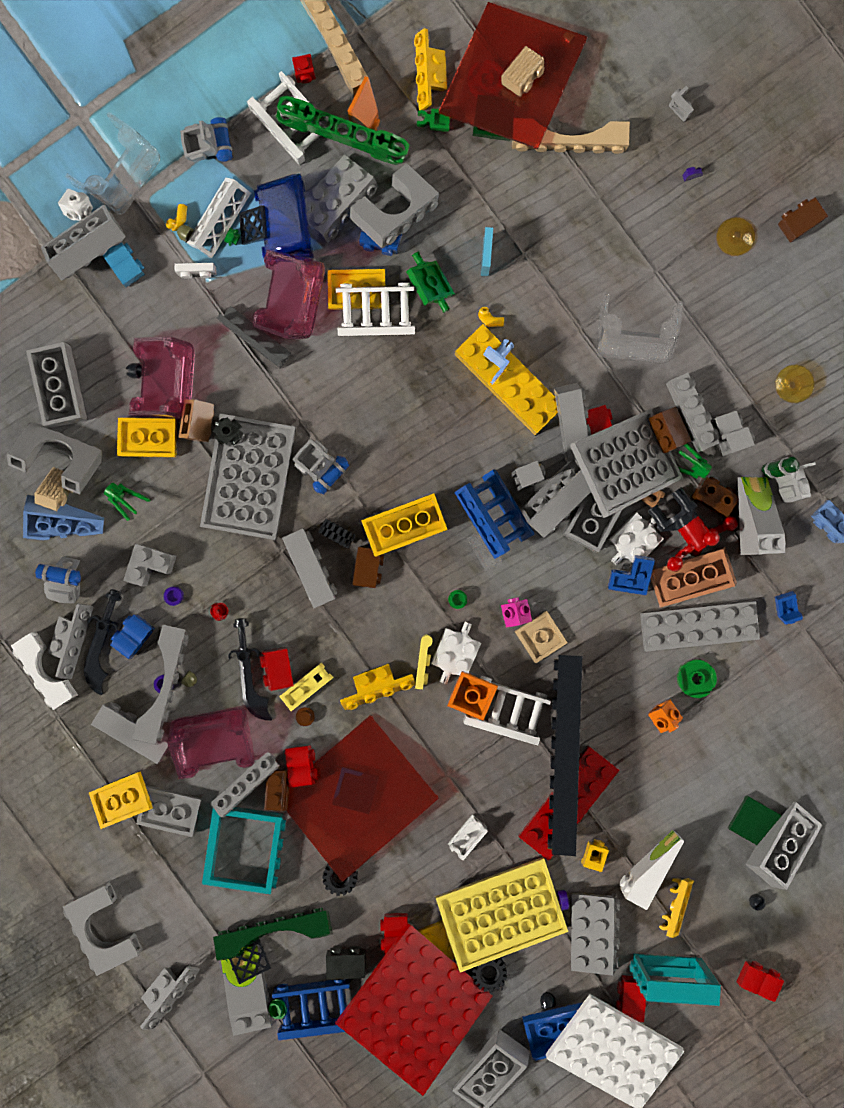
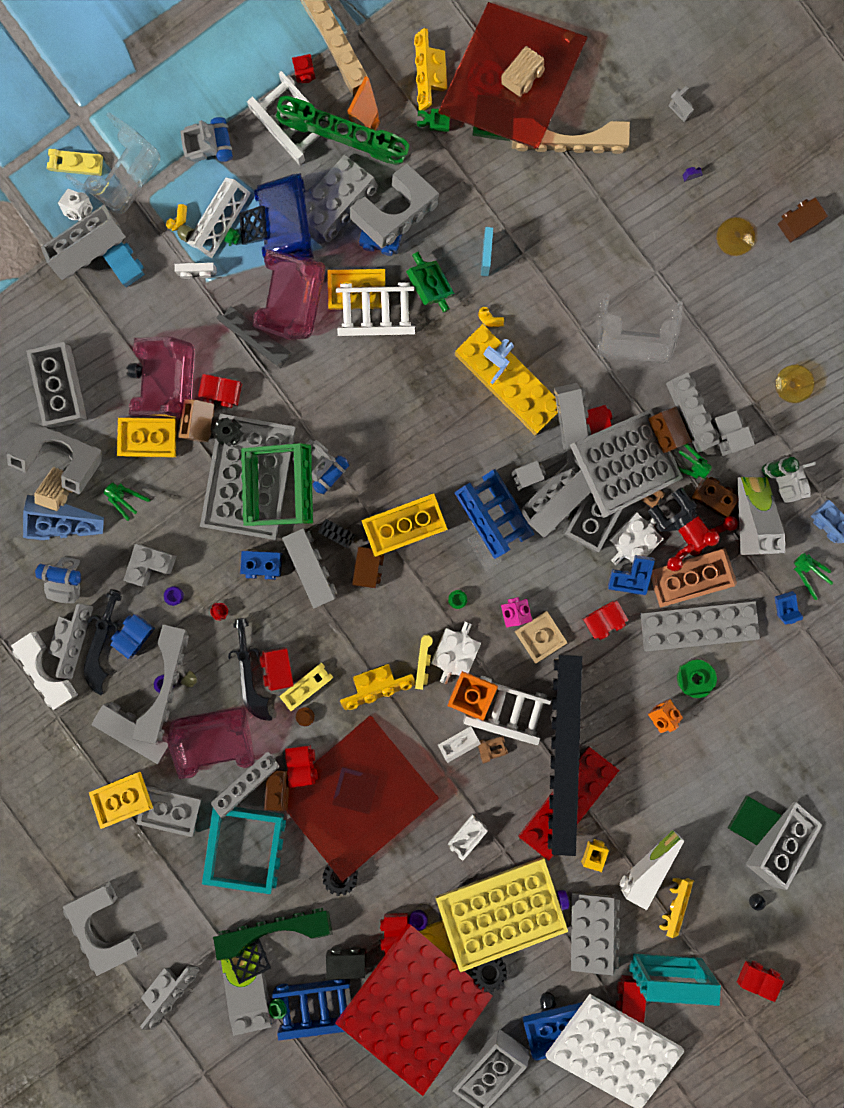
(75, 162): none -> light yellow plate
(220, 390): none -> red brick
(261, 564): none -> blue brick
(302, 478): none -> green window
(418, 920): none -> dark purple tile
(459, 744): none -> white plate
(485, 752): none -> medium nougat piece
(605, 619): none -> red brick
(806, 563): none -> green plant

